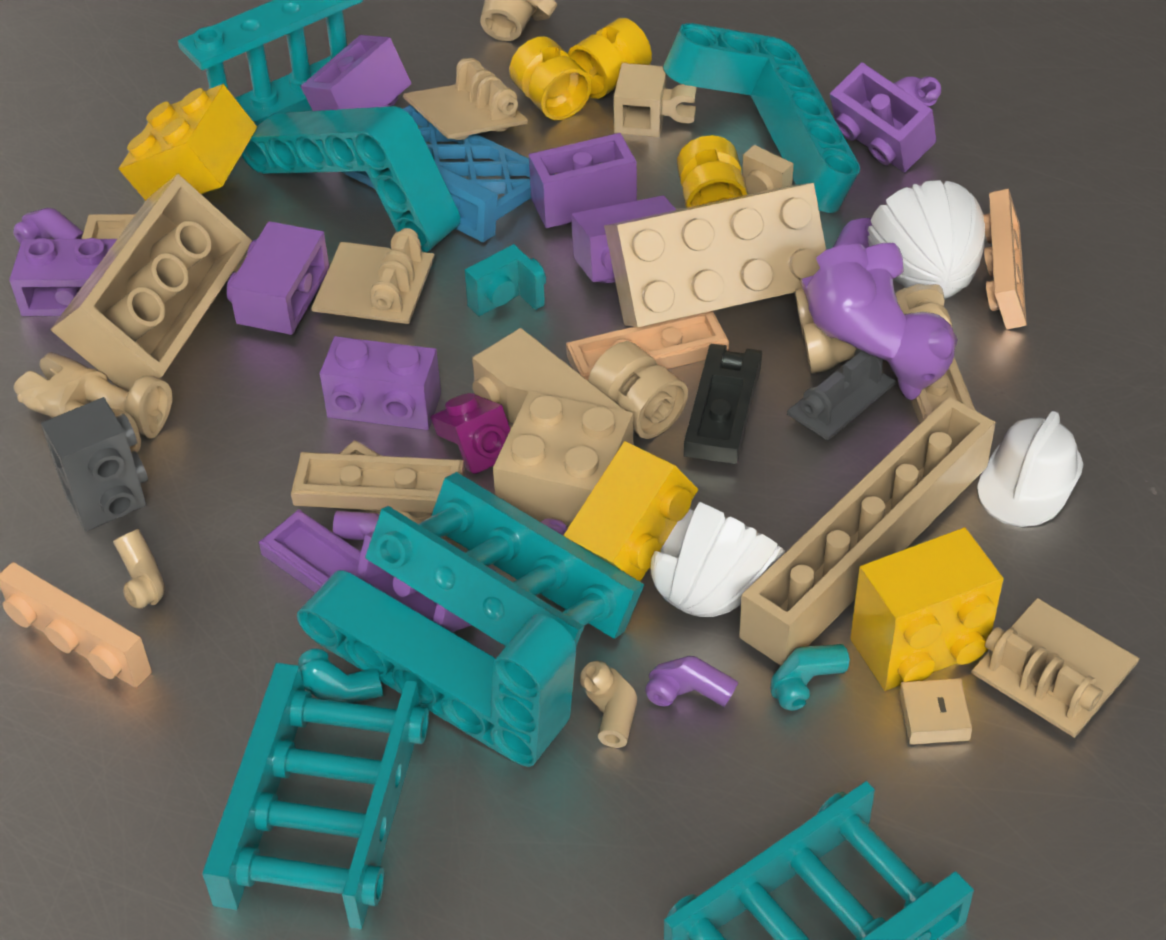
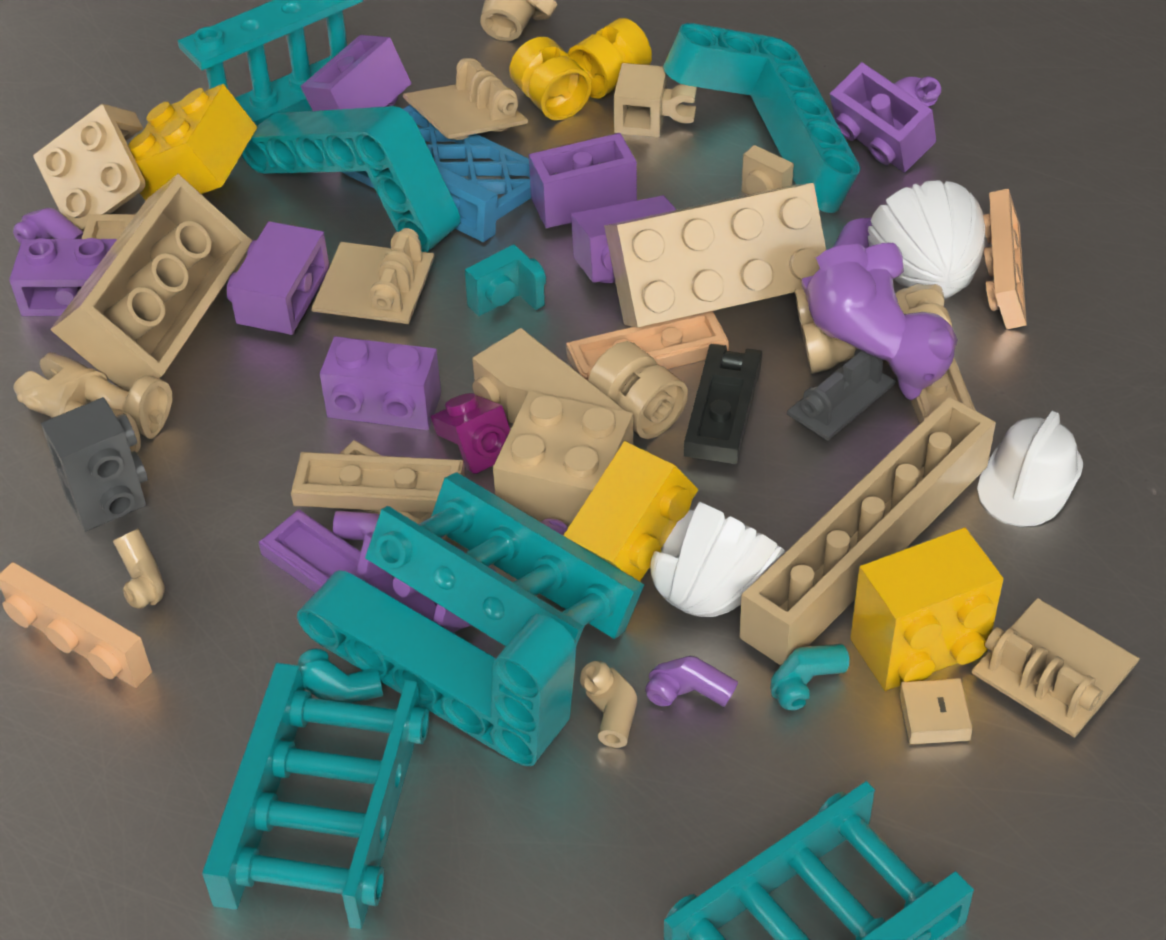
(92, 165): none -> tan bracket
(709, 171): yellow wheel -> none

